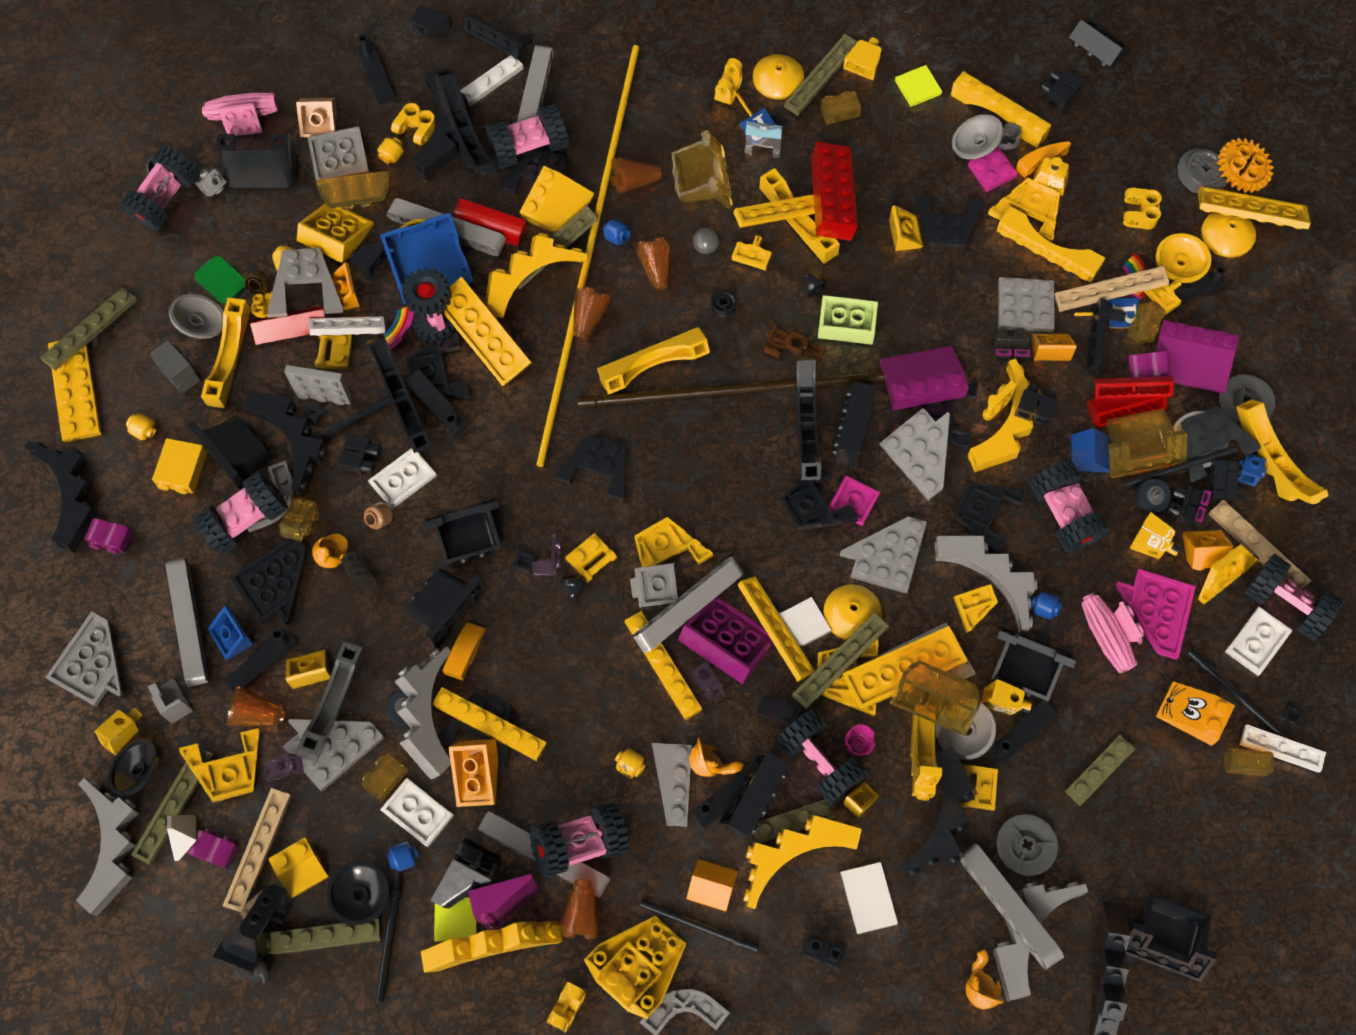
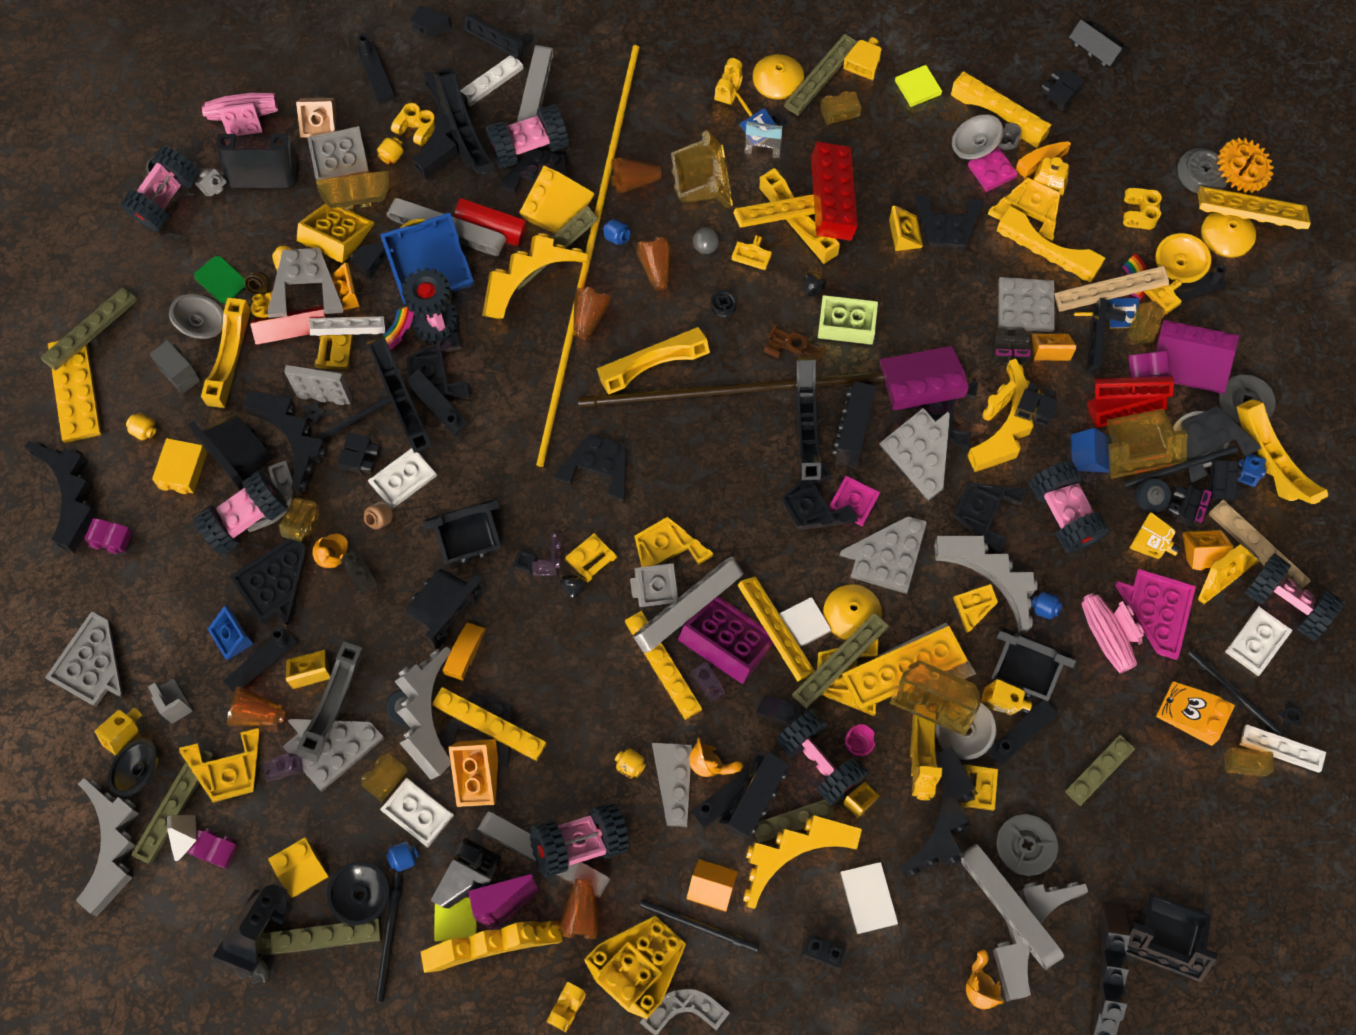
(187, 622): light grey beam -> none
(257, 850): tan plate -> none
(485, 333): yellow plate -> none

